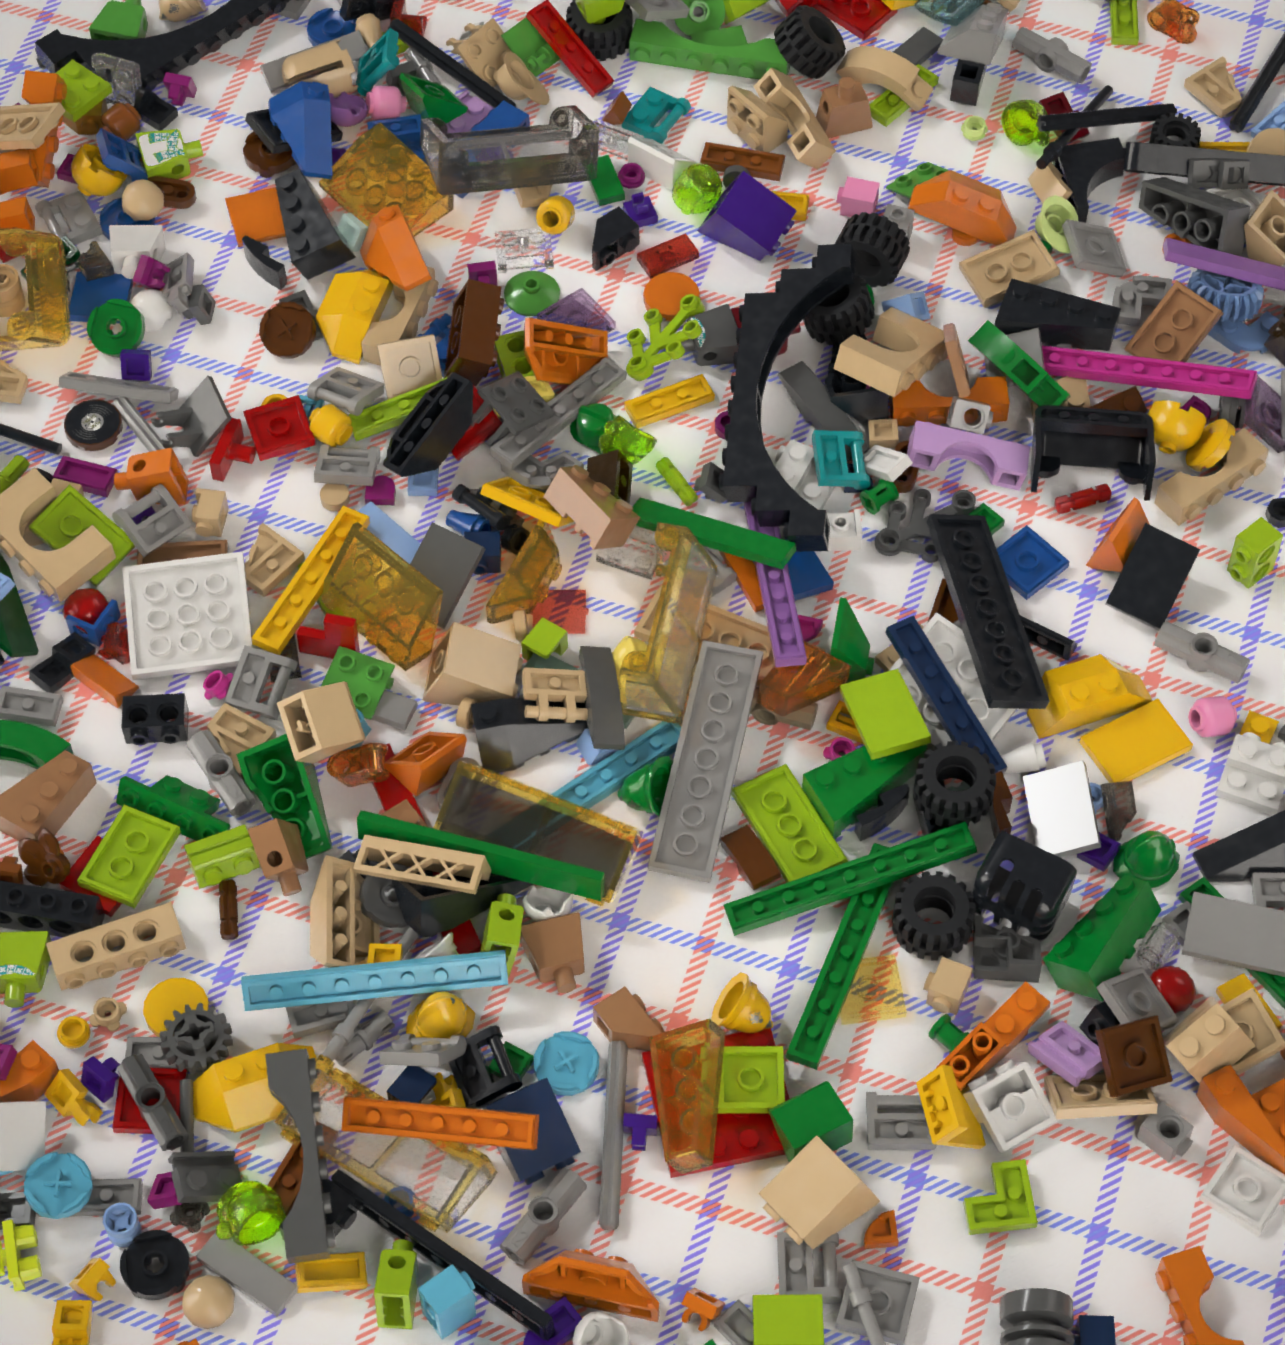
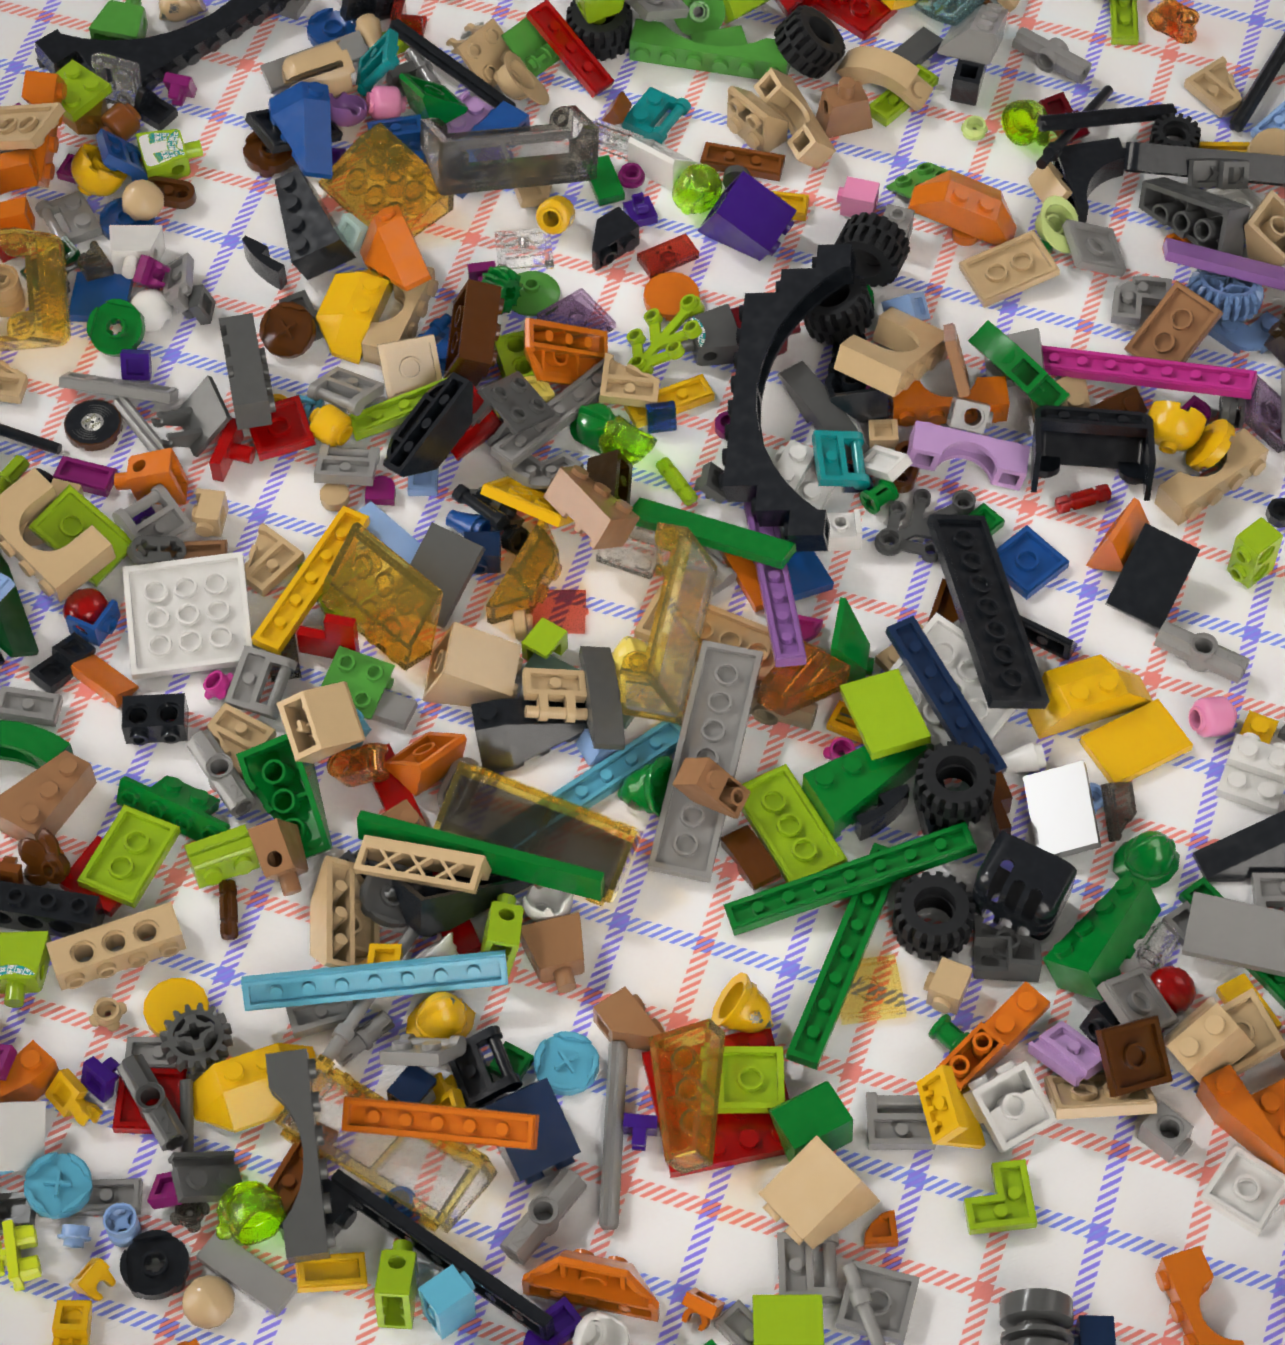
(73, 1032): yellow plate -> none
(74, 1235): none -> light blue plate
(115, 643): clear red tile -> none
(158, 545): none -> dark grey beam
(247, 372): none -> dark grey wedge
(256, 215): orange slope -> none
(464, 713): tan tile -> none
(510, 284): none -> green gear
(627, 385): none -> tan wing
(661, 417): none -> clear blue tile
(711, 786): none -> medium nougat slope
(1058, 316): black wedge -> none
(1101, 857): dark purple tile -> none

